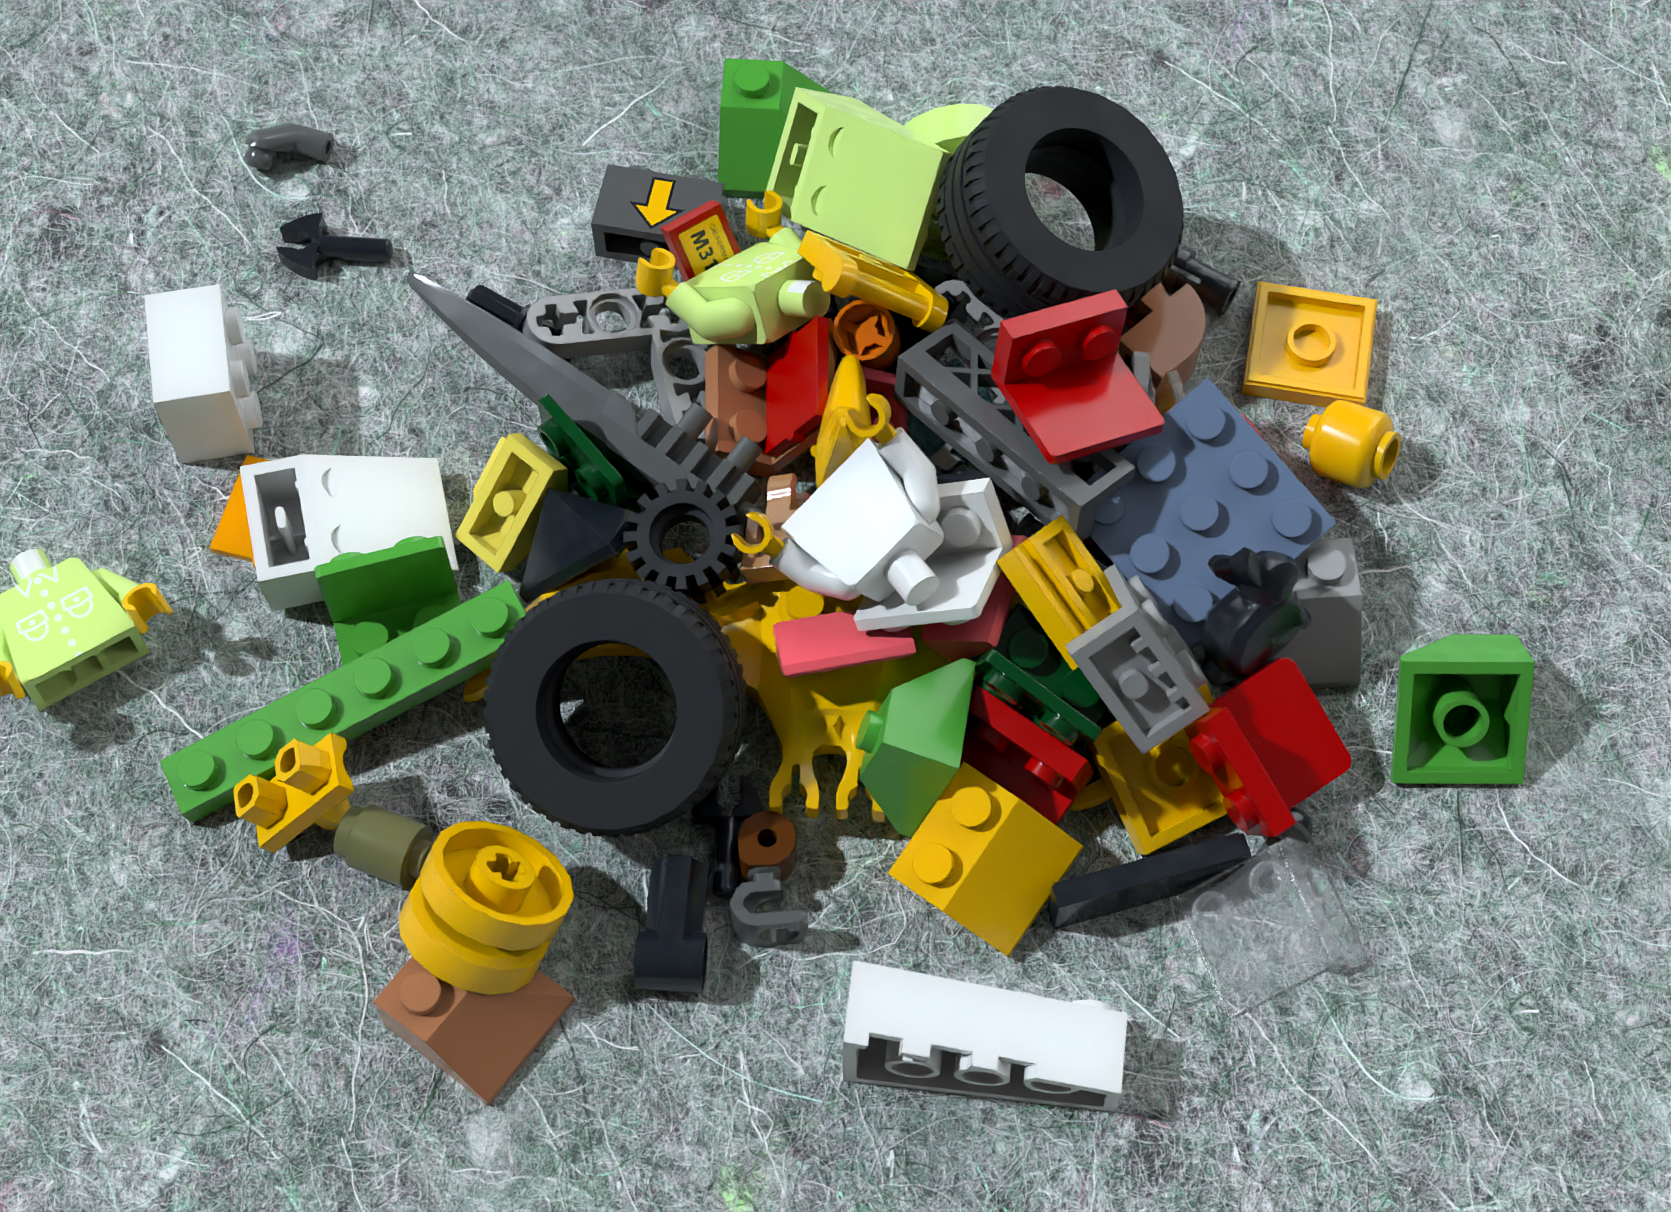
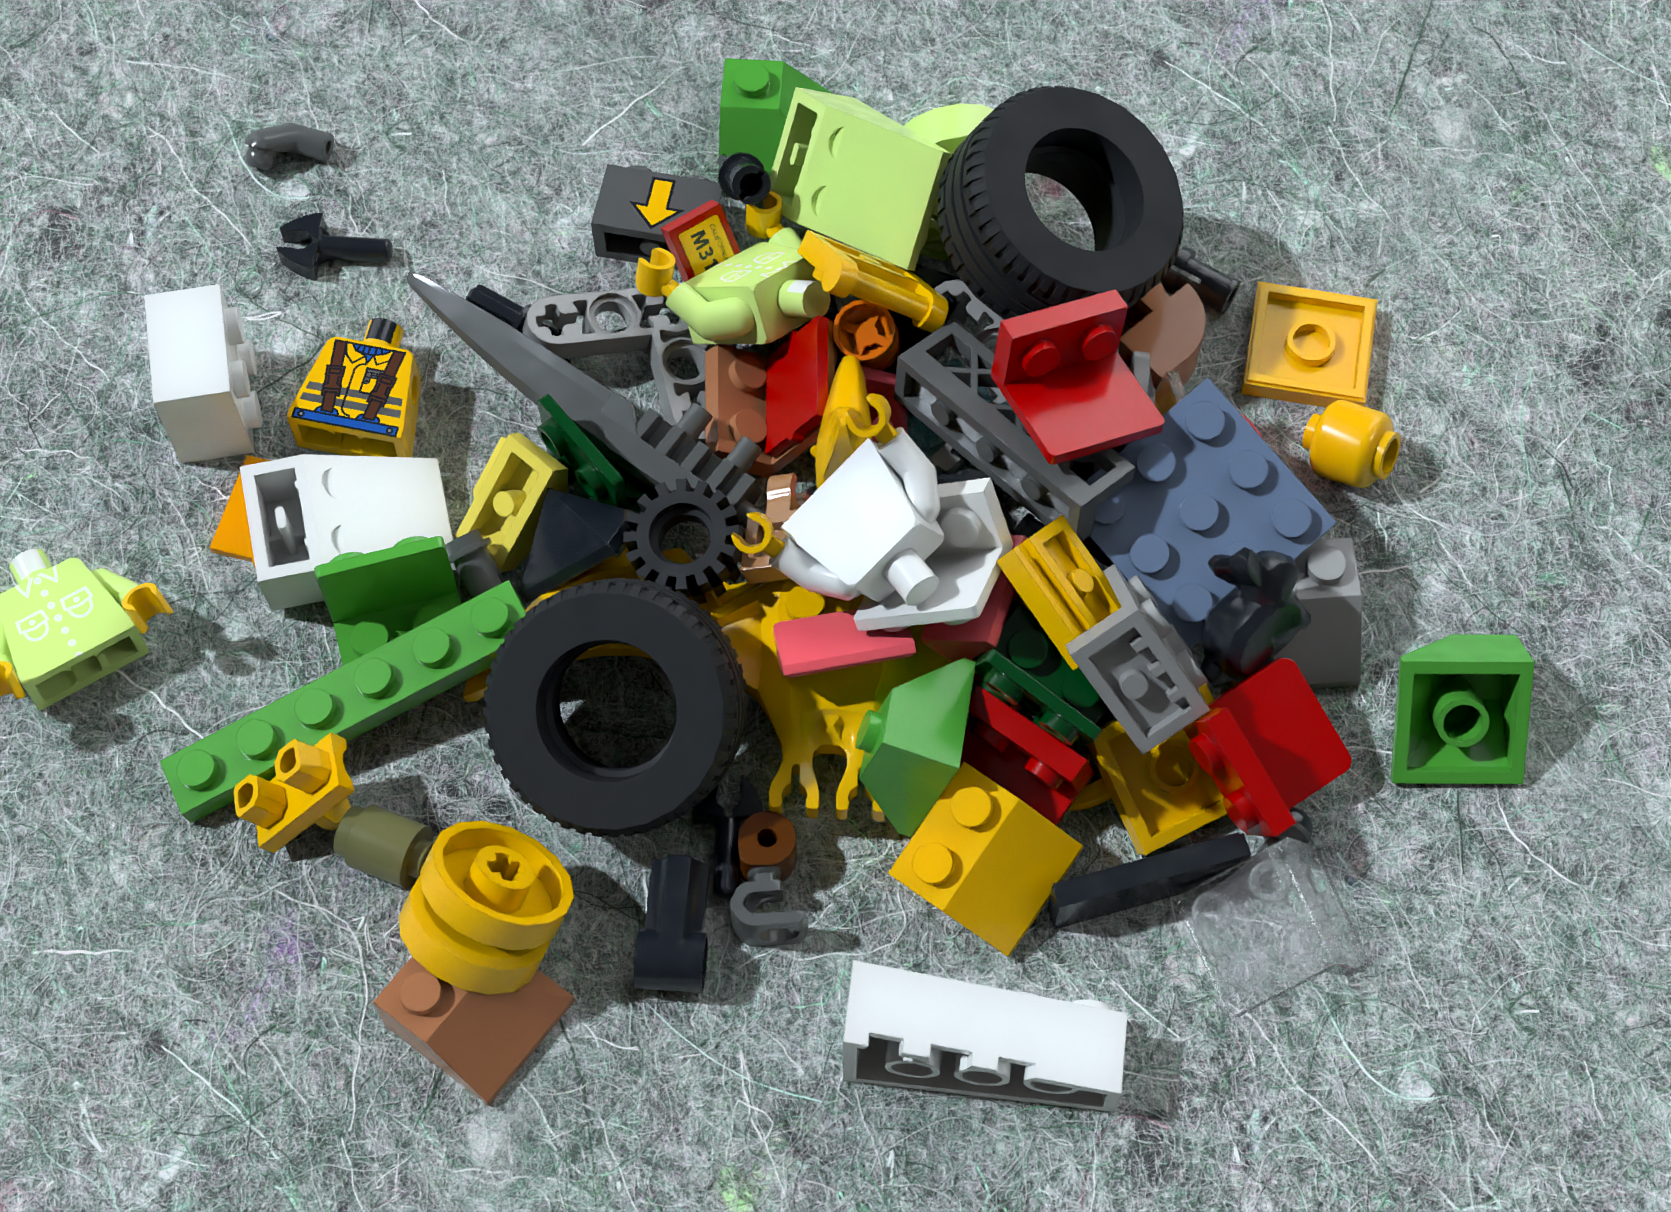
(360, 396): none -> torso
(474, 562): none -> dark grey pin
(743, 177): none -> black axle

